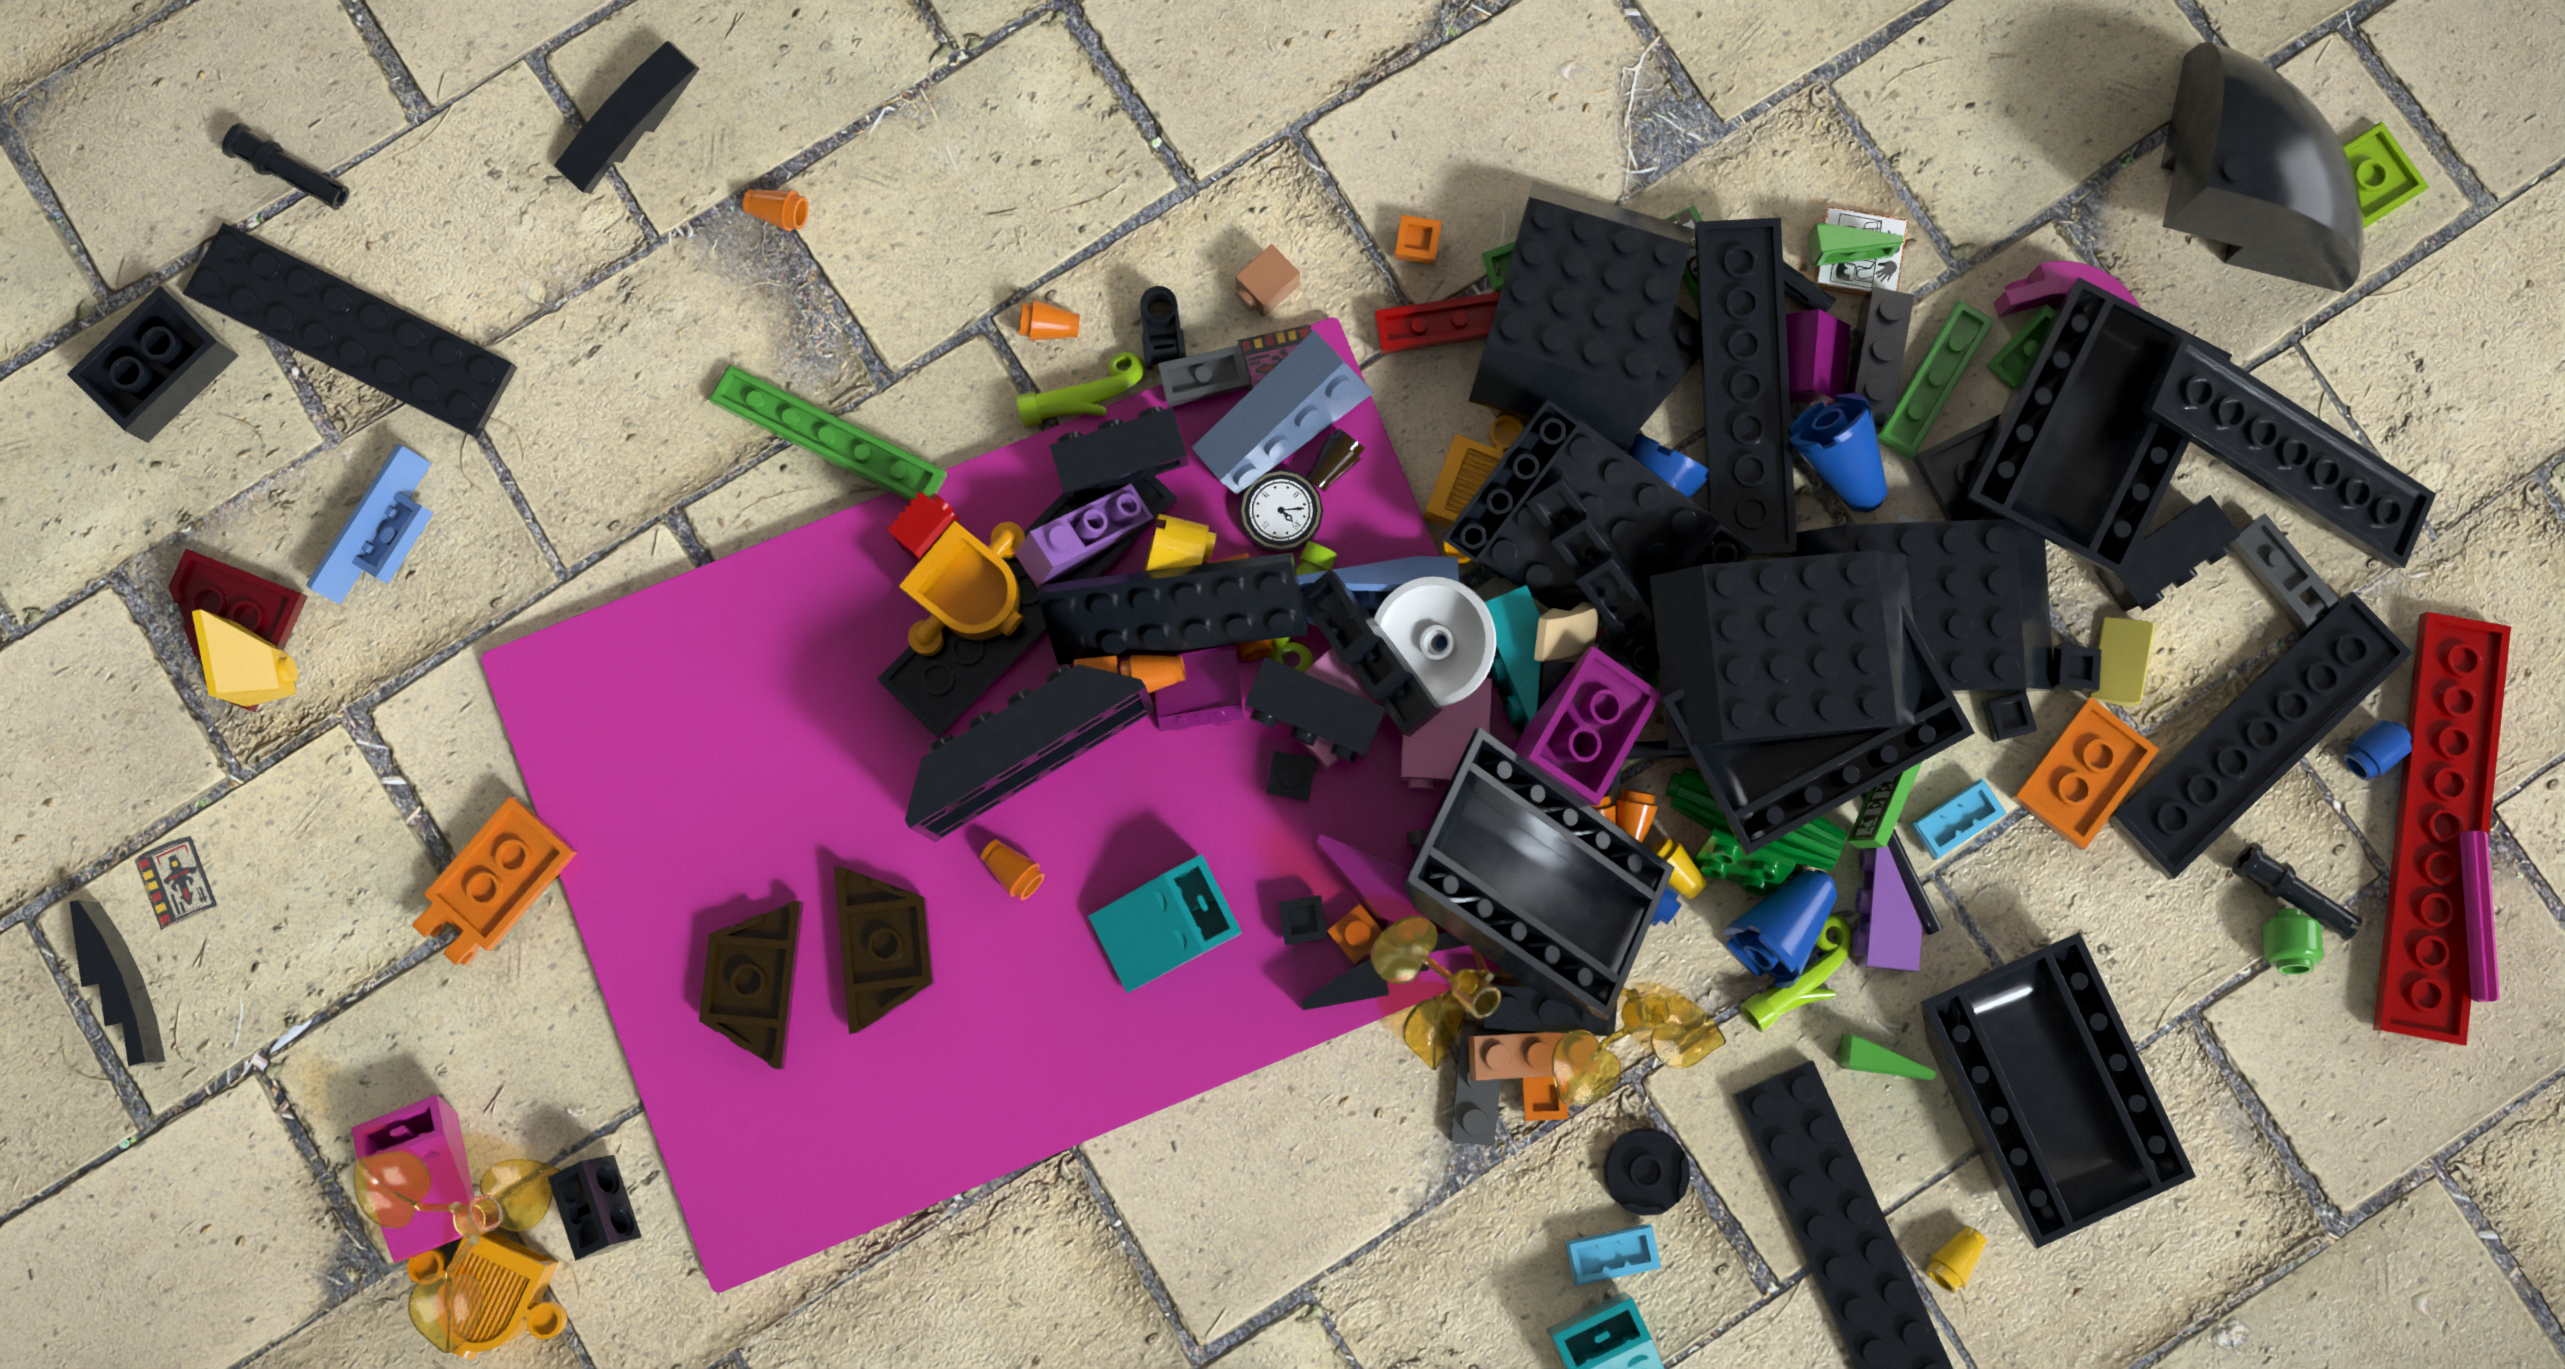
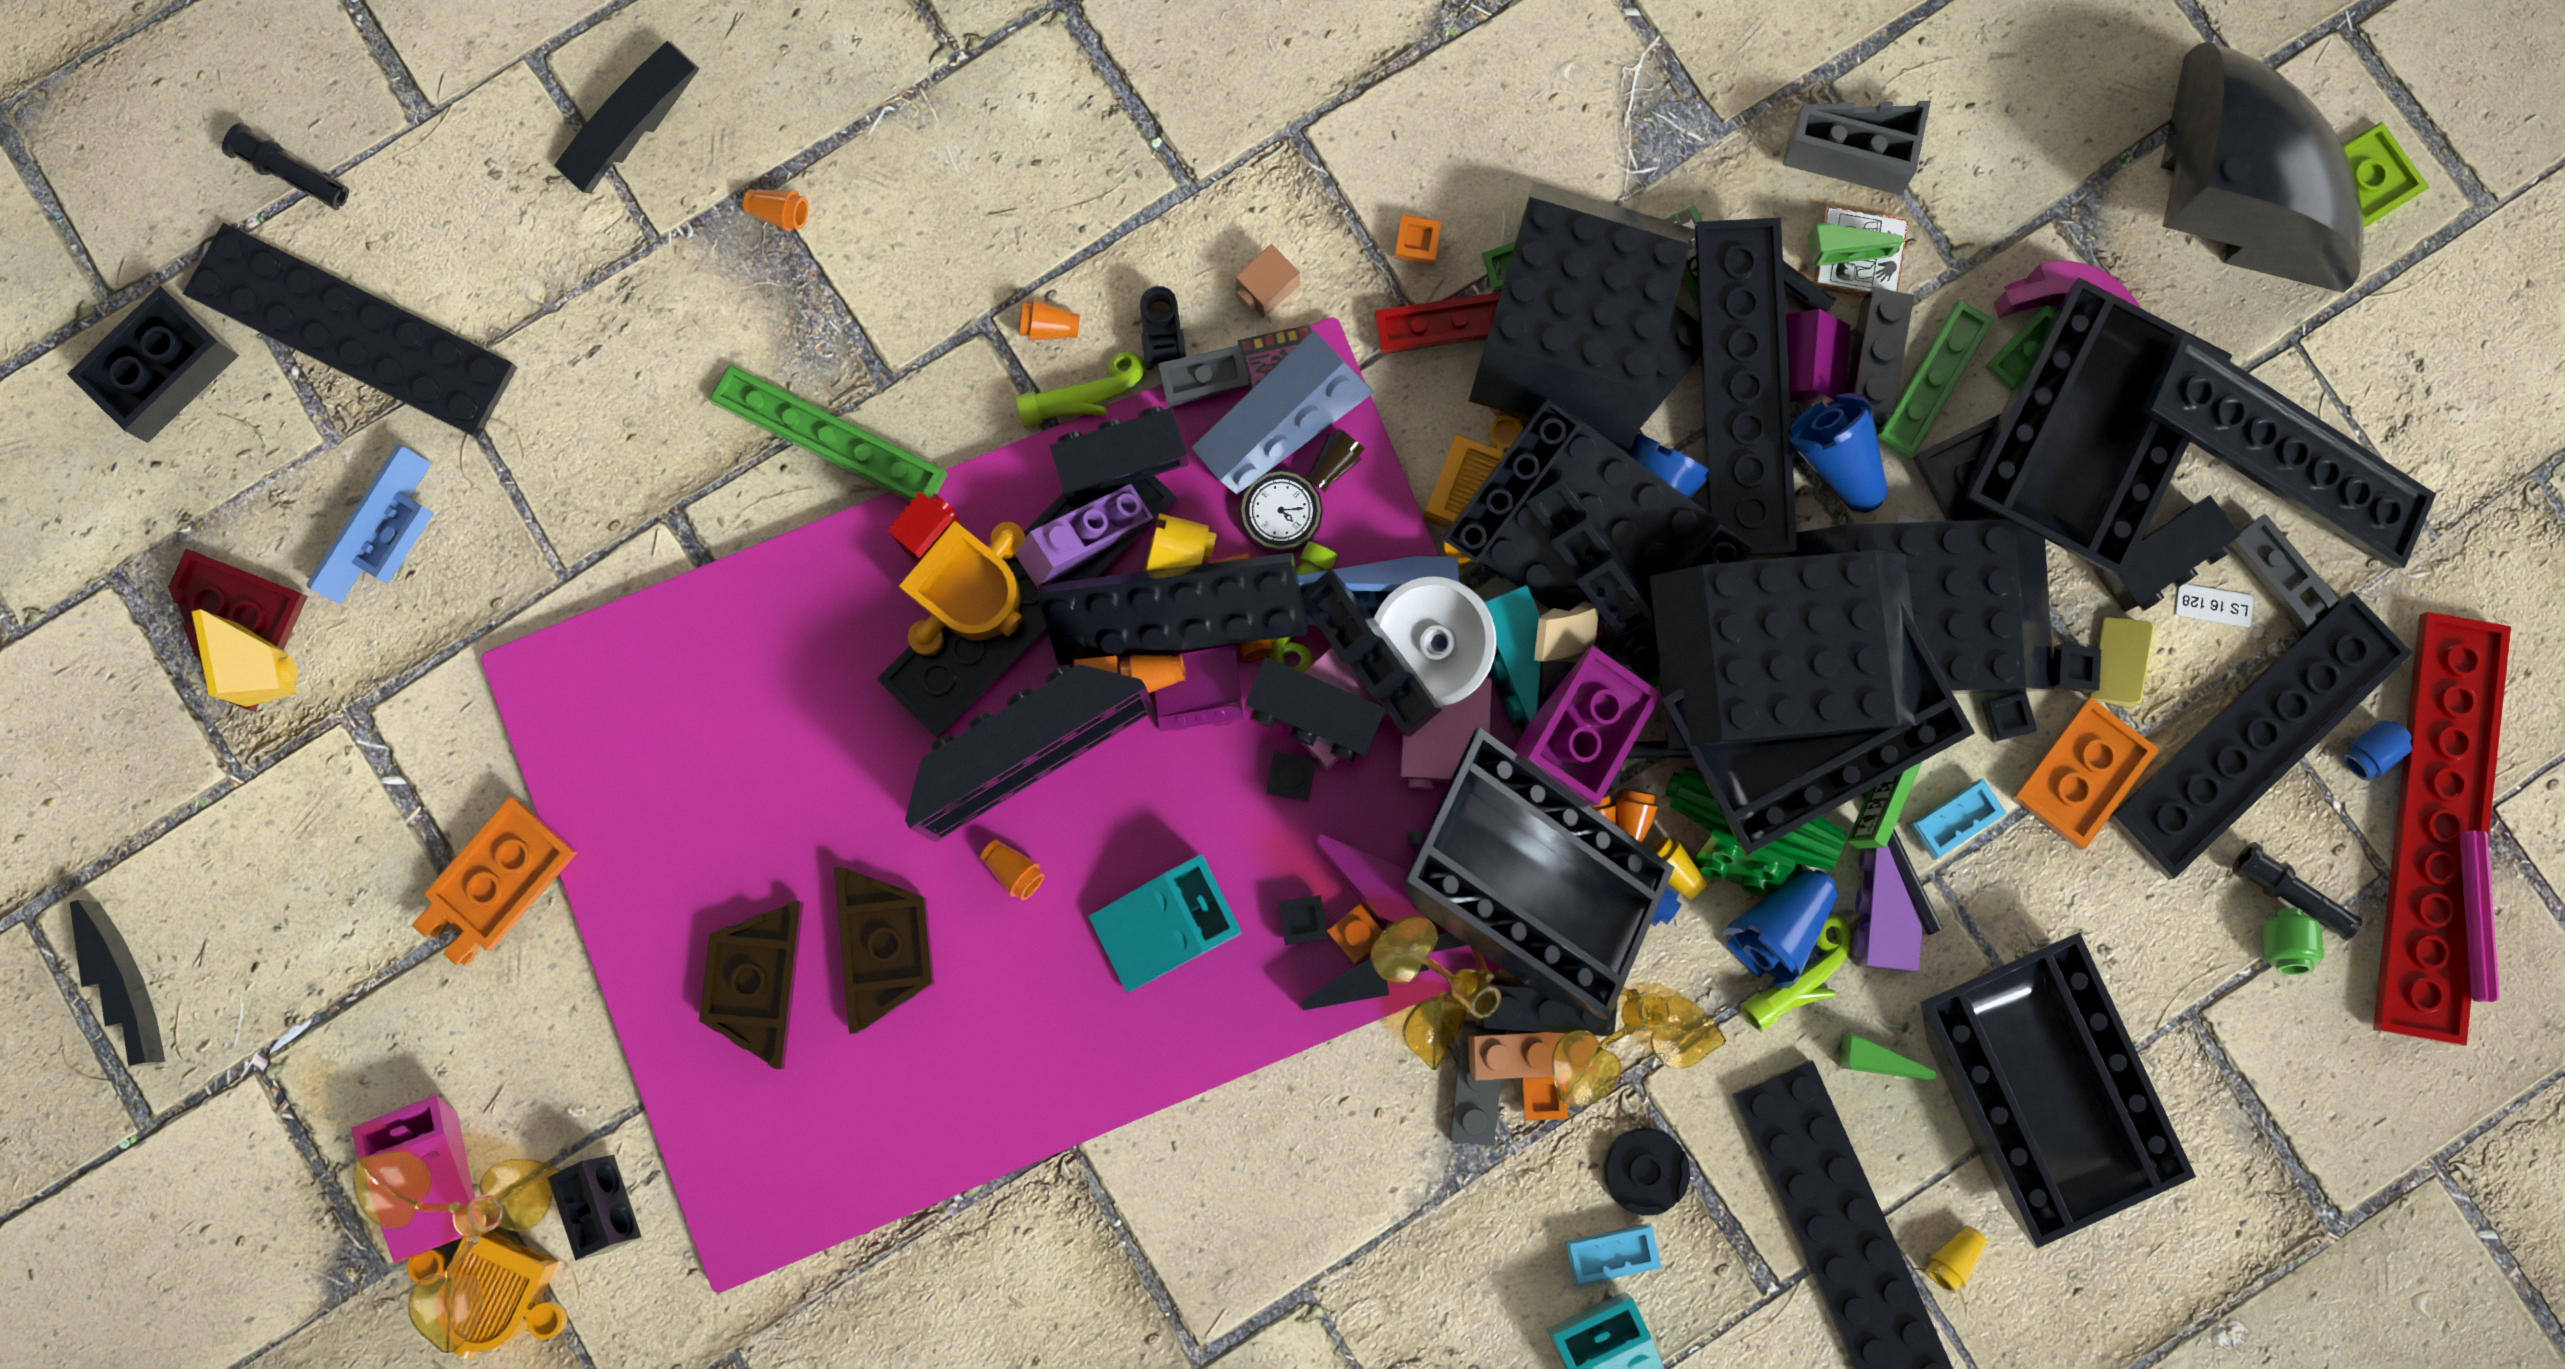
(175, 881): clear piece -> none
(1859, 144): none -> dark grey wedge
(2214, 605): none -> white sticker

